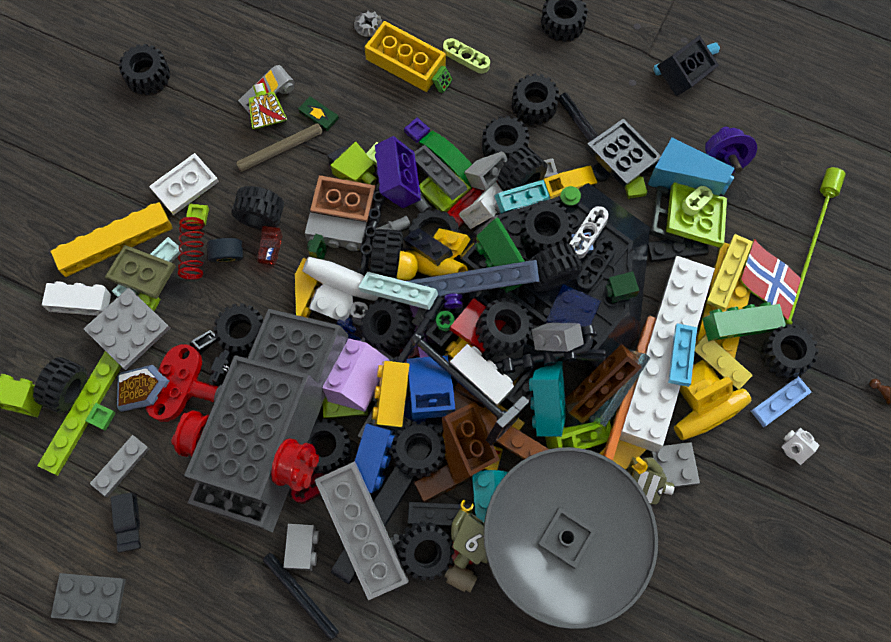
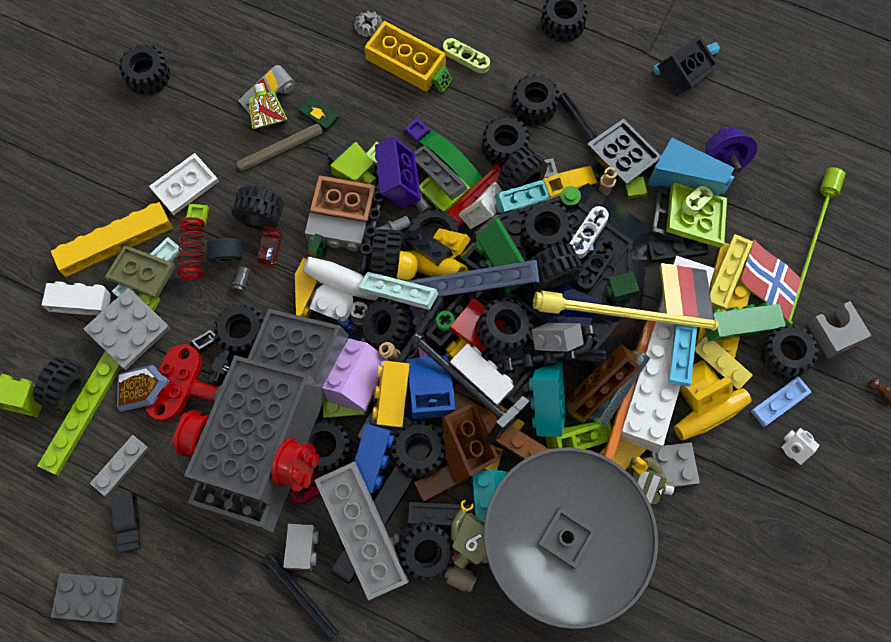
(100, 416): bright green plate -> none
(239, 284): none -> dark grey pin
(388, 350): none -> tan pin
(453, 301): dark purple bush -> none
(485, 171): light grey slope -> none
(608, 180): none -> tan pin
(684, 295): none -> flag
(837, 340): none -> light grey piece

